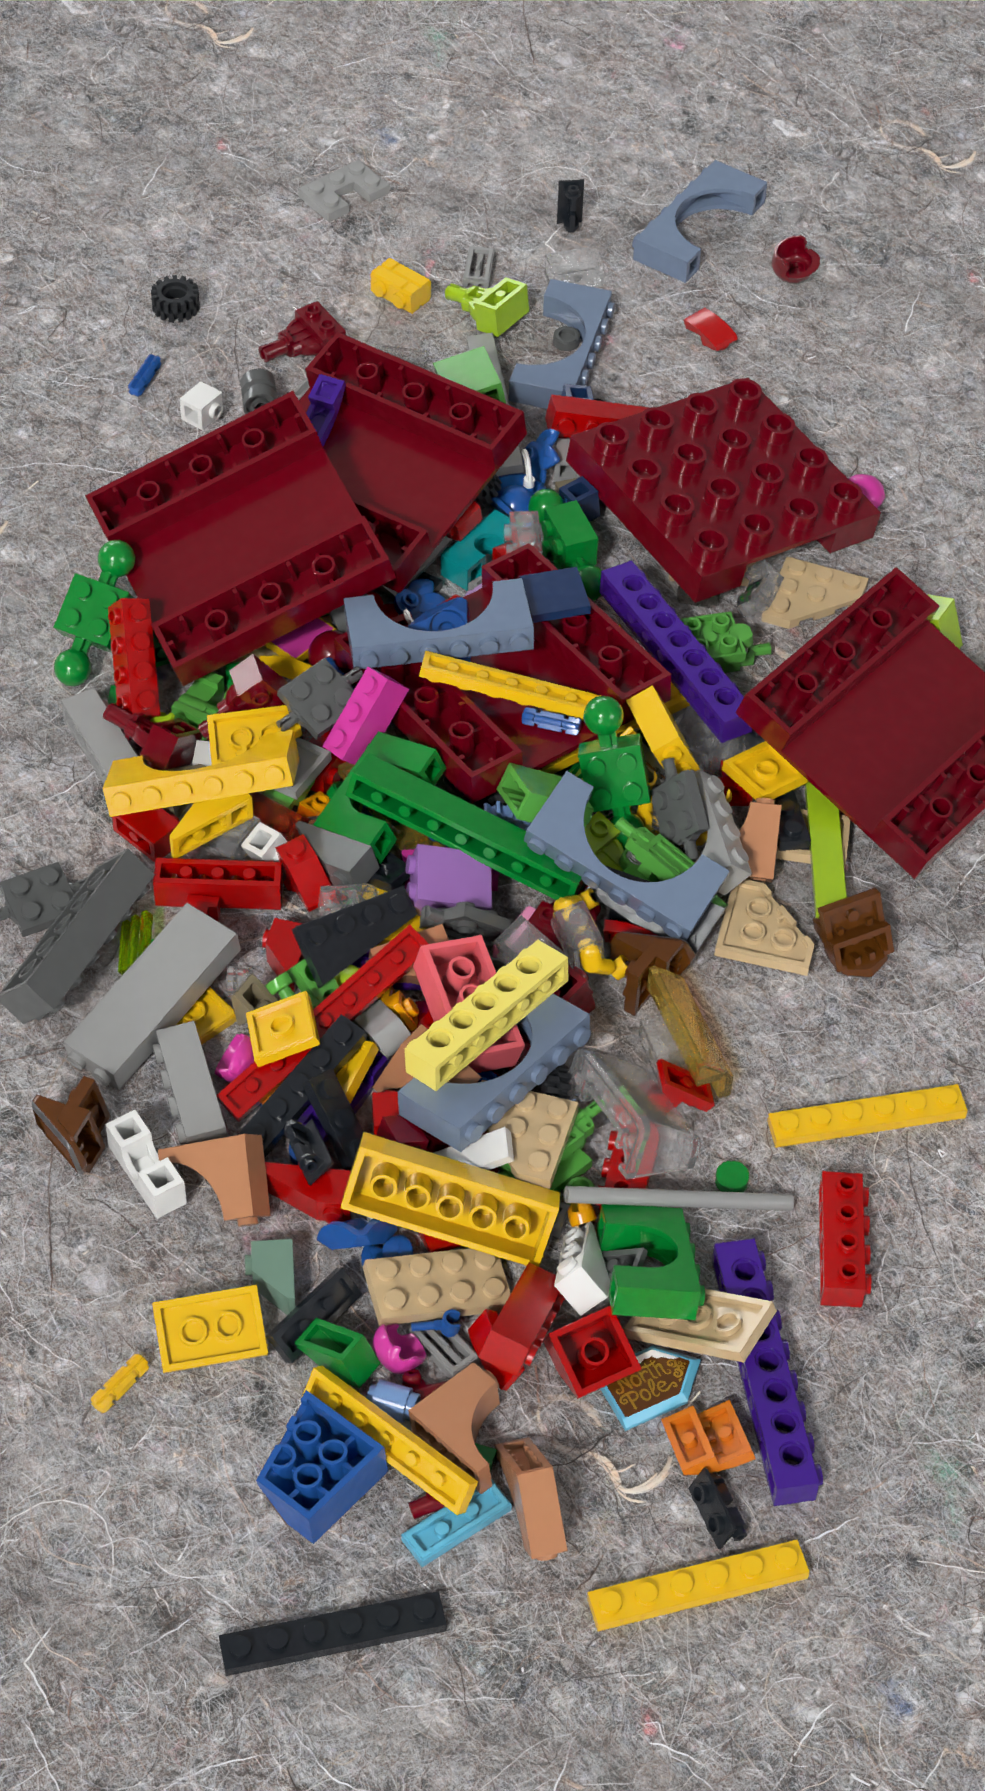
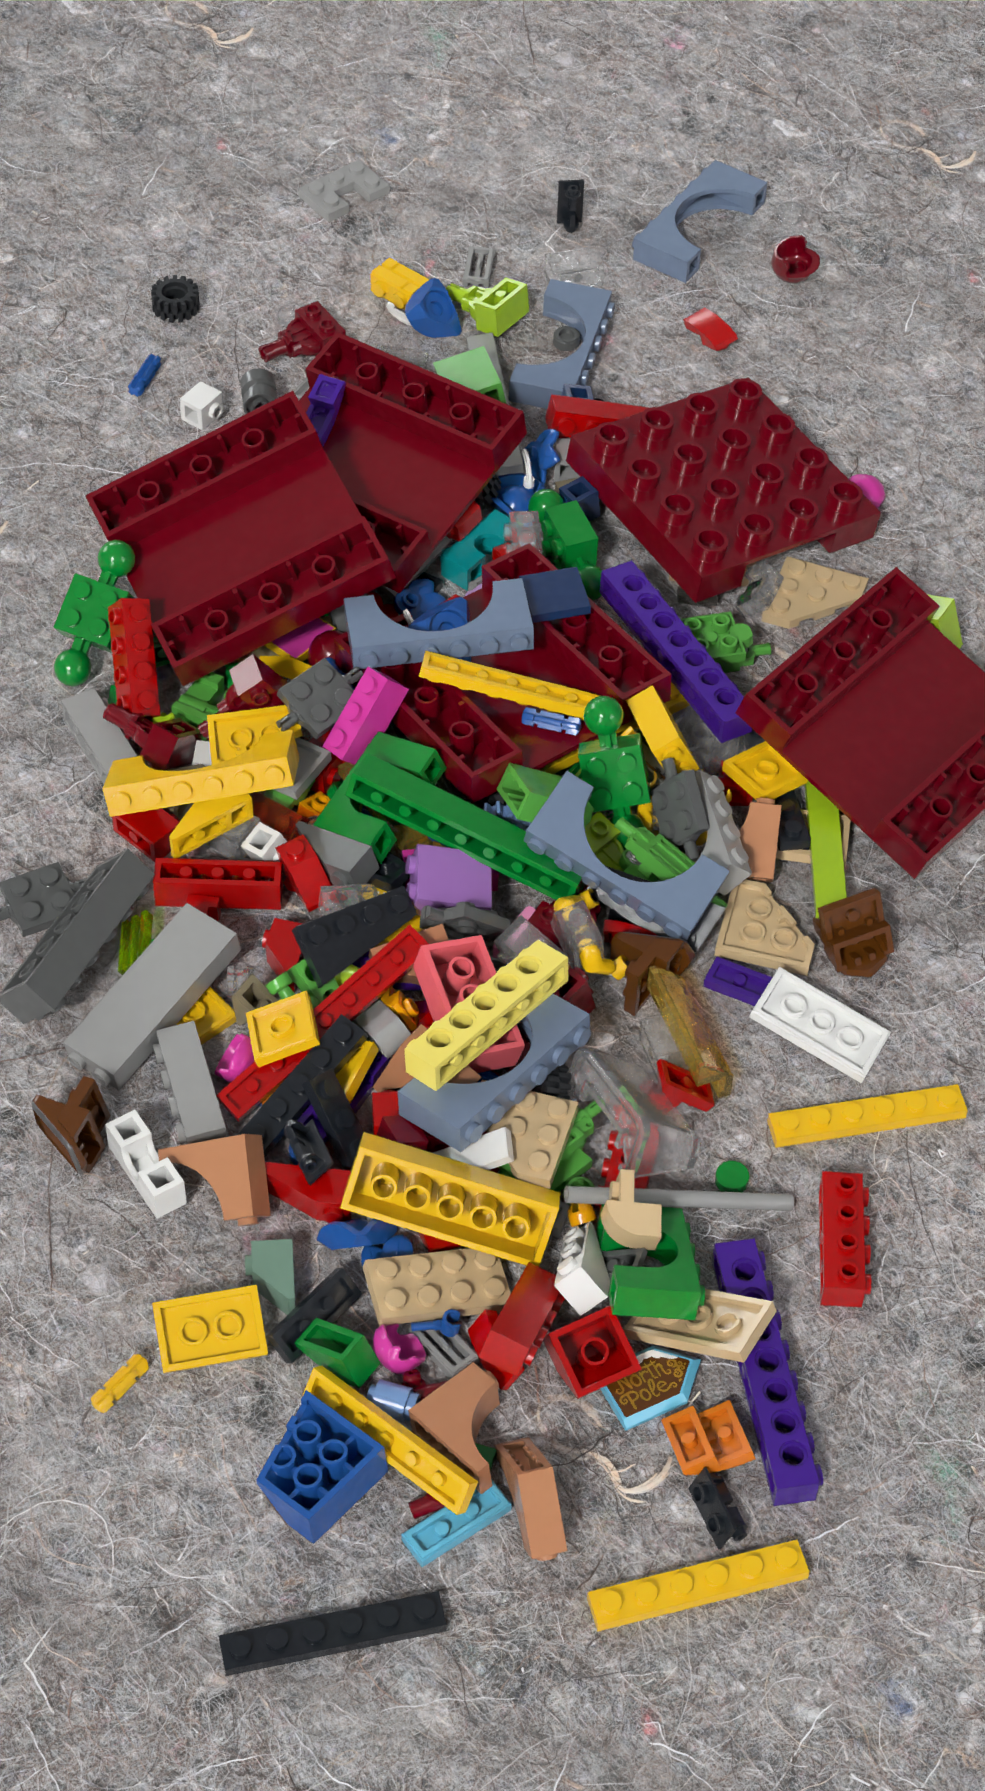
(430, 311): none -> blue hat
(627, 1221): none -> tan brick
(736, 981): none -> dark purple plate
(820, 1024): none -> white tile

